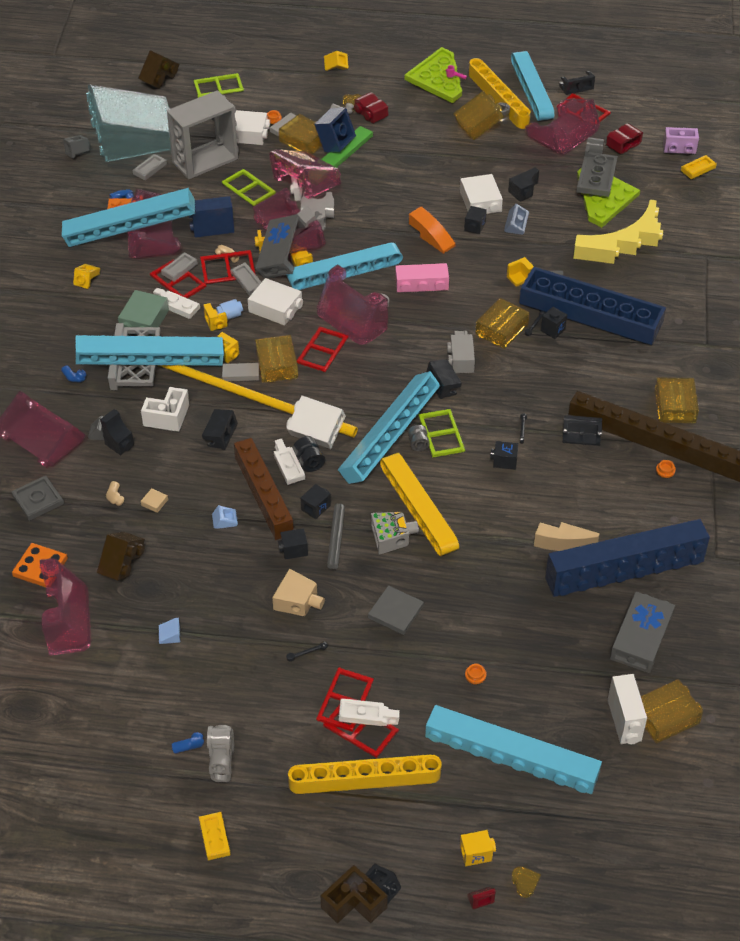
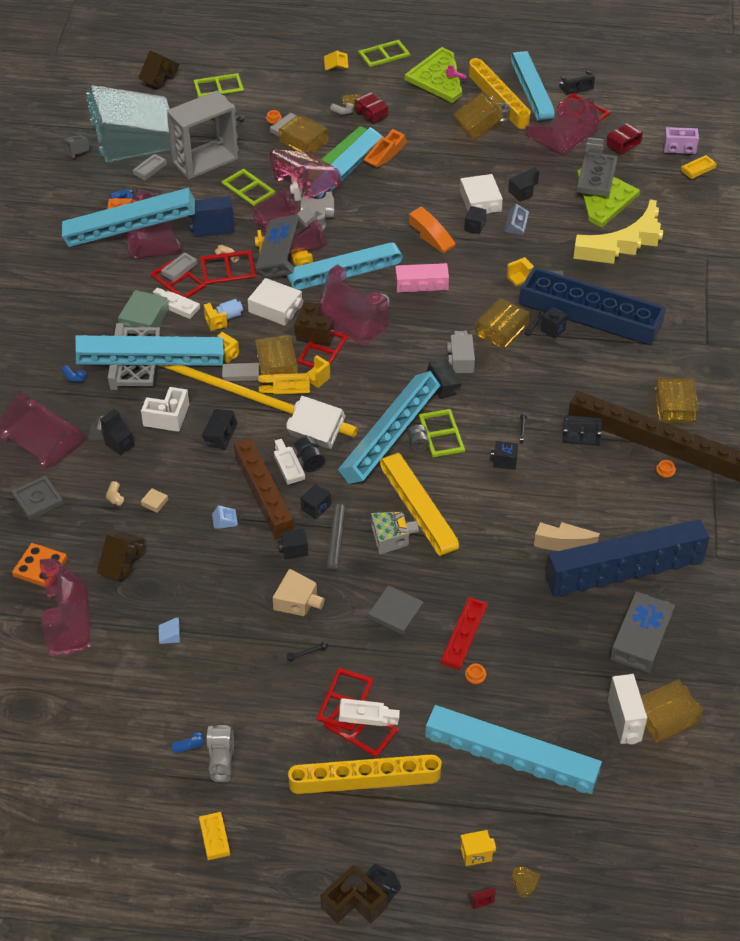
(84, 274): yellow bracket -> none
(246, 278): light grey tile -> none
(252, 127): white brick -> none
(285, 383): none -> yellow hinge
(312, 326): none -> dark brown brick
(320, 372): none -> yellow panel
(335, 129): dark blue brick -> none
(354, 155): none -> medium azure beam
(386, 148): none -> orange slope
(387, 58): none -> lime window
(464, 633): none -> red tile

